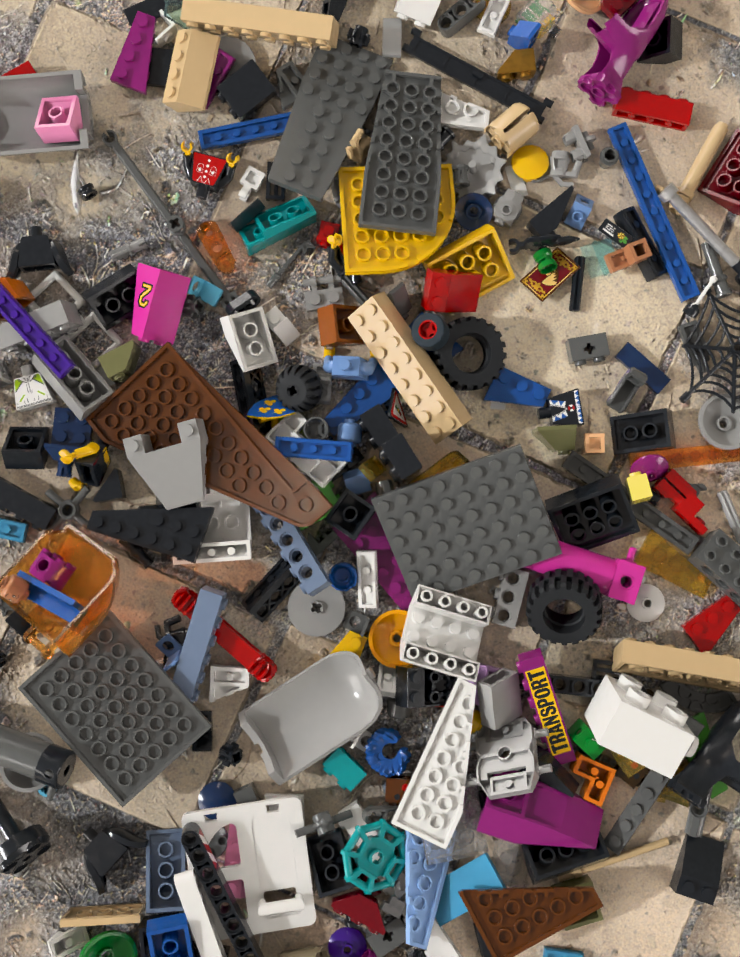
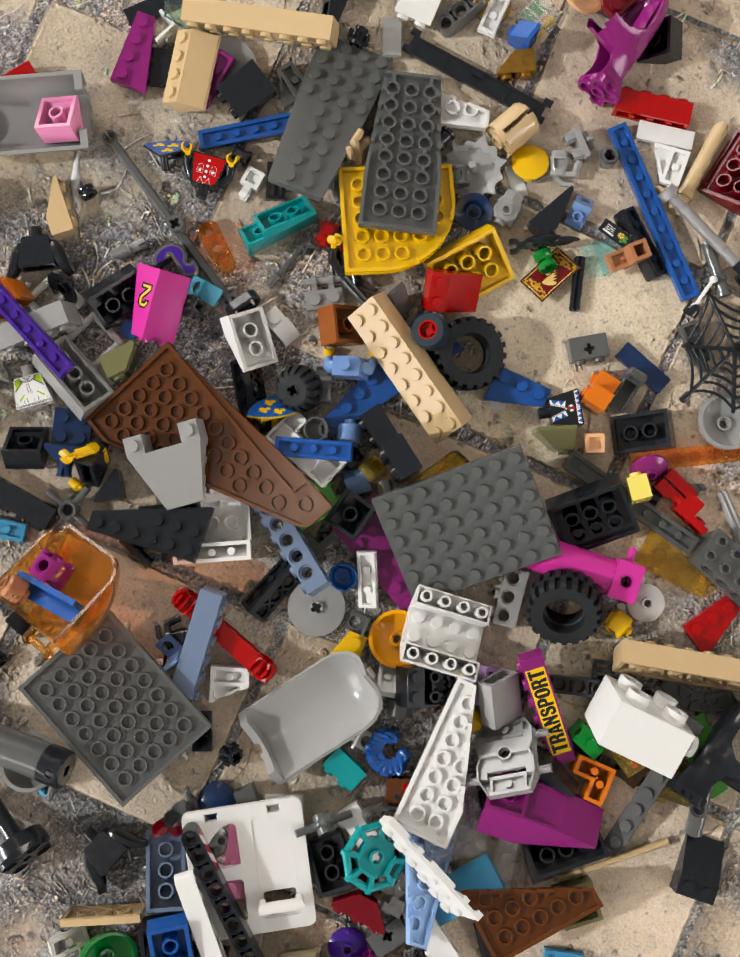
(59, 213): none -> tan slope
(62, 287): none -> black dish
(126, 329): none -> blue tile
(166, 150): none -> shield
(171, 820): none -> dark grey hair
(177, 253): none -> dark grey animal
(245, 157): none -> black bush
(247, 215): black slope -> none
(395, 409): piece -> none
(429, 872): none -> white wing
(599, 392): none -> orange brick
(618, 624): none -> yellow head
(670, 136): none -> white tile
(670, 164): none -> white wing

